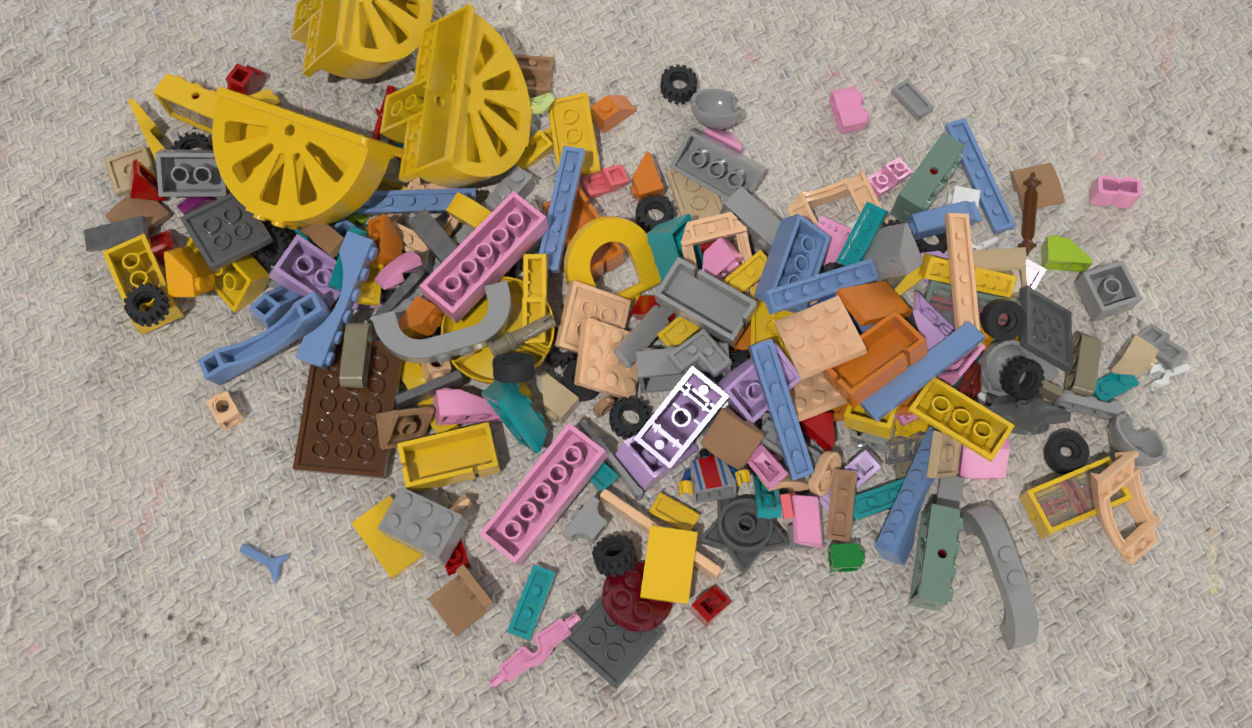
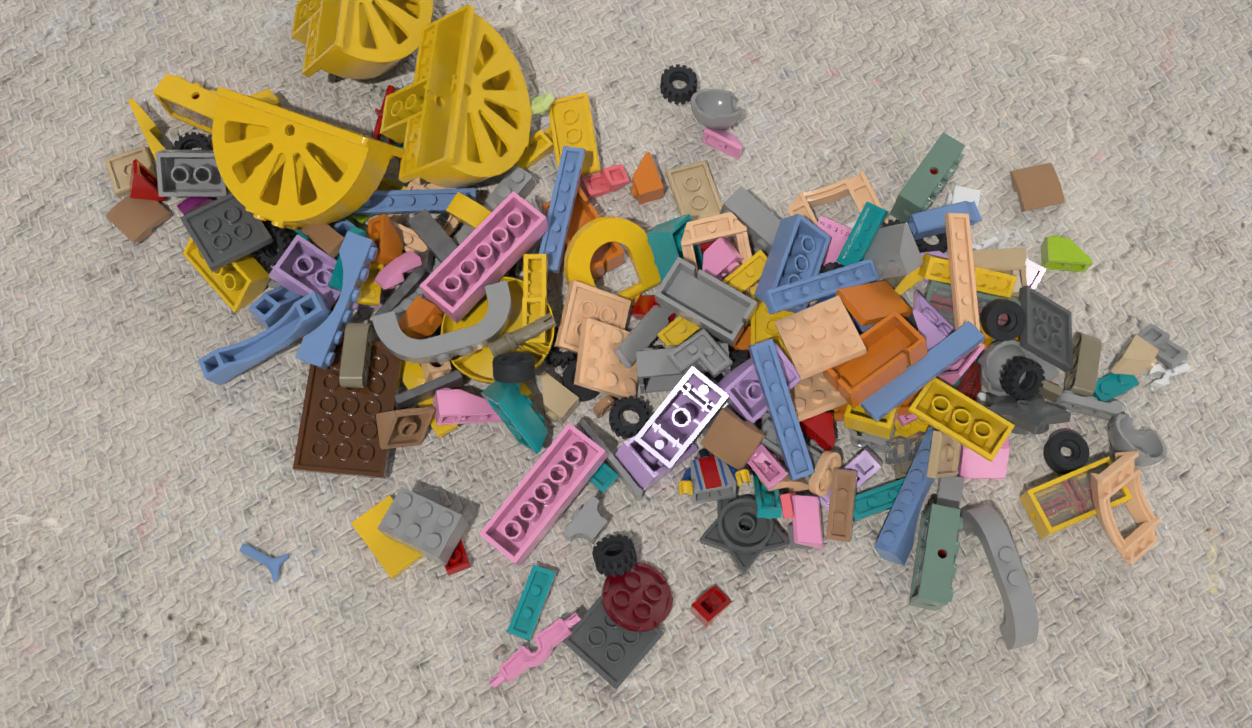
(114, 233): flat silver tile -> none
(136, 264): yellow brick -> none
(140, 294): black tyre -> none
(161, 243): red slope -> none
(187, 273): light orange slope -> none
(231, 416): light nougat brick -> none
(245, 79): red brick -> none
(448, 458): yellow piece -> none
(461, 601): medium nougat bracket -> none
(462, 504): light nougat slope -> none
(536, 73): medium nougat slope -> none
(611, 111): orange slope -> none
(644, 523): light nougat tile -> none
(653, 203): black tyre -> none
(669, 565): yellow tile -> none
(674, 513): yellow tile -> none
(716, 165): light grey slope -> none
(843, 450): clear tile -> none
(845, 557): green brick -> none
(848, 109): bright pink brick -> none
(889, 177): bright pink slope -> none
(912, 99): light grey tile -> none
(981, 178): medium blue plate -> none
(1030, 213): reddish brown wheel -> none
(1108, 290): light grey brick -> none
(1114, 191): bright pink brick -> none

